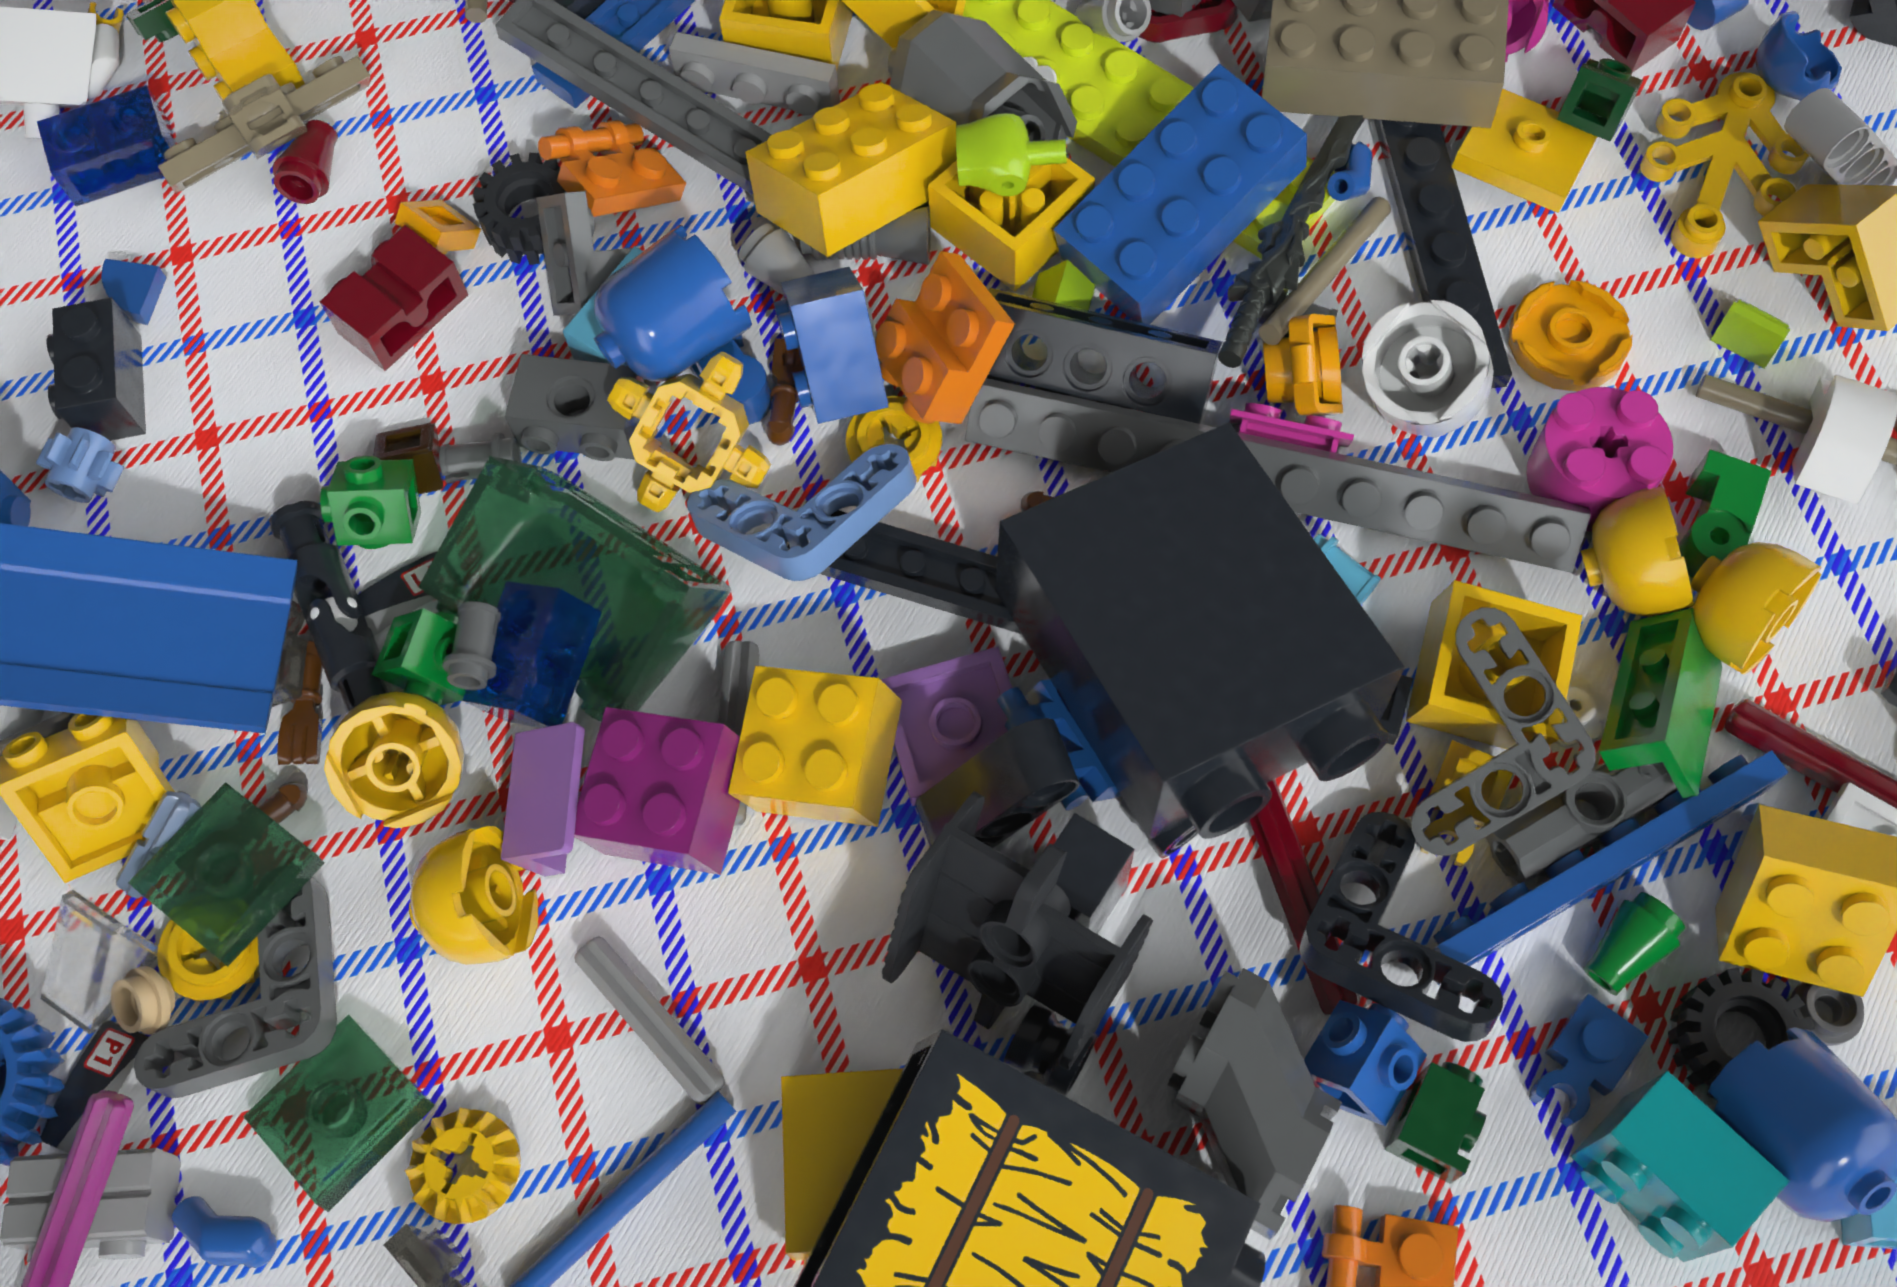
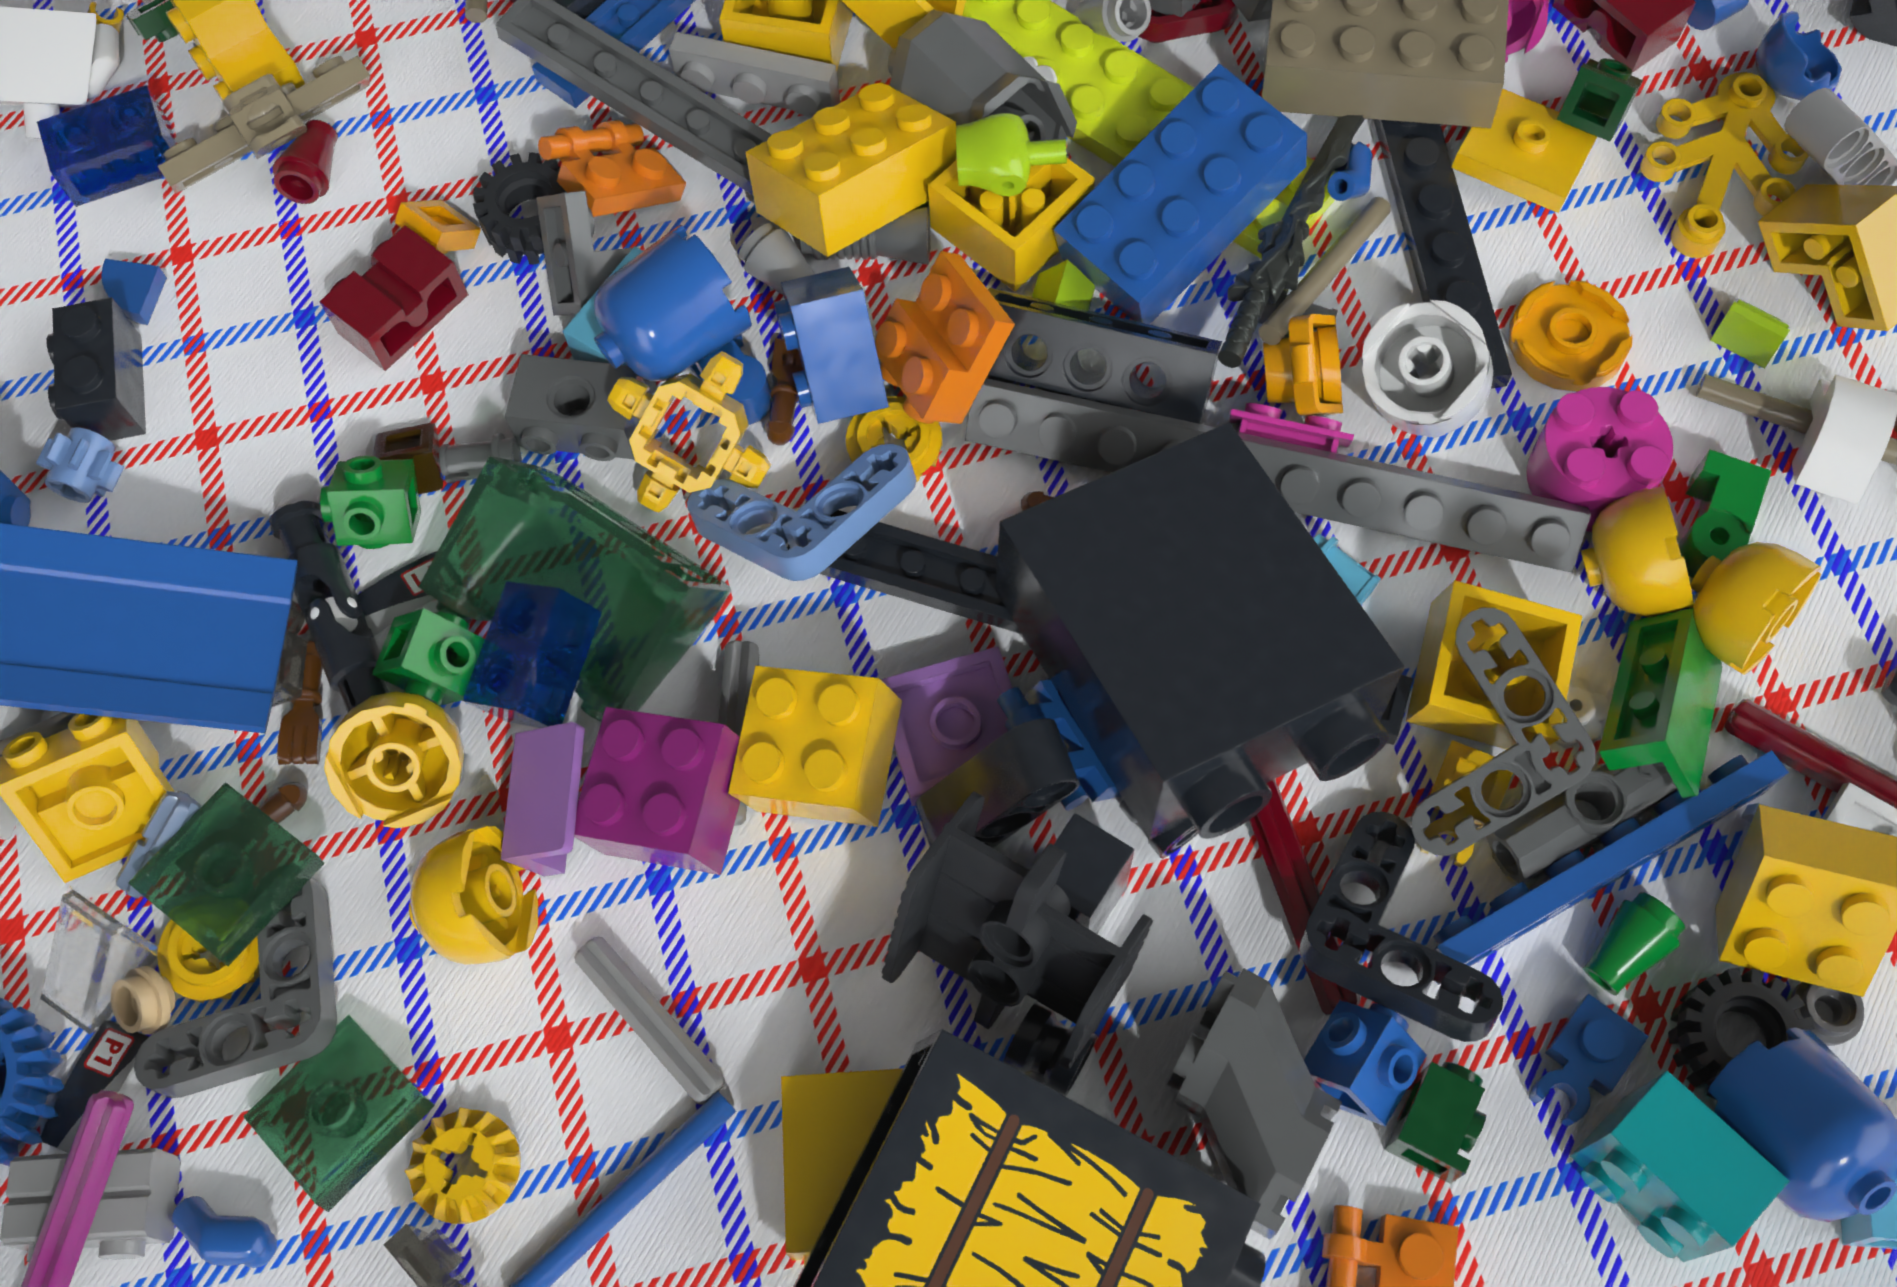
(473, 646): dark grey pin -> none

